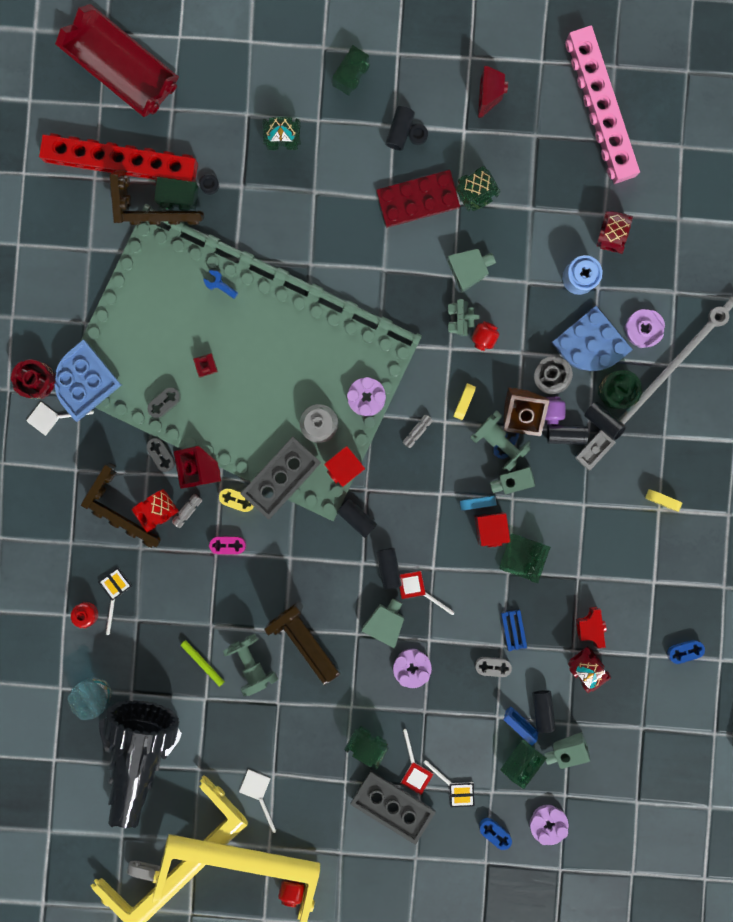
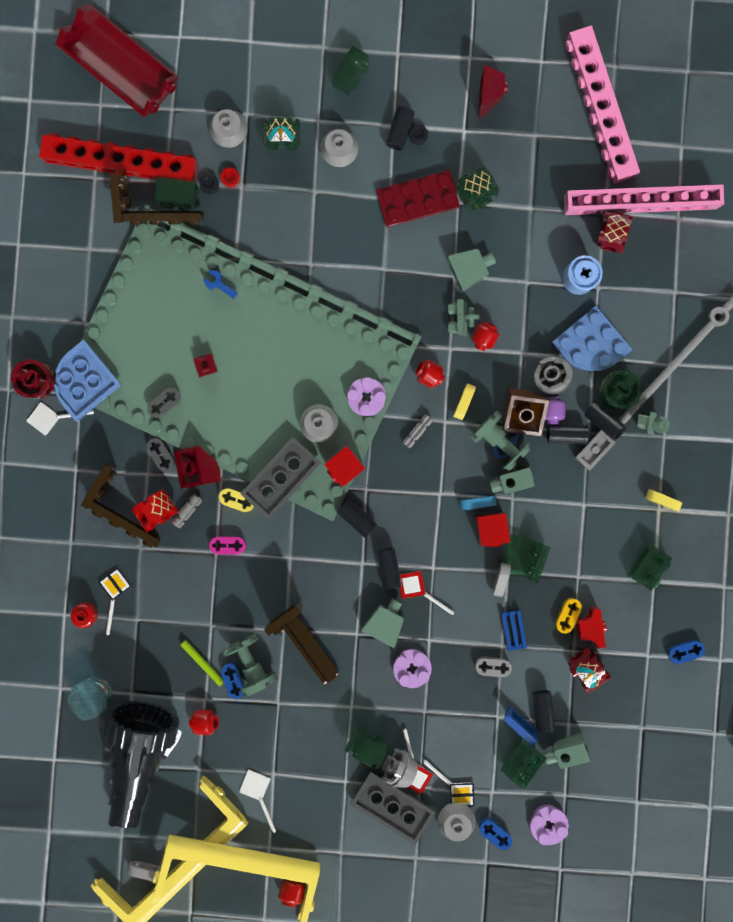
(204, 722): none -> red head
(228, 128): none -> light grey cone
(228, 681): none -> blue beam
(230, 177): none -> red tile
(339, 148): none -> light grey cone
(399, 769): none -> light grey cone
(429, 373): none -> red head
(456, 821): none -> light grey cone
(501, 579): none -> light grey beam
(564, 613): none -> yellow beam
(644, 199): none -> bright pink brick
(650, 567): none -> clear green brick
(653, 423): none -> sand green hips
(655, 329): lavender plate -> none

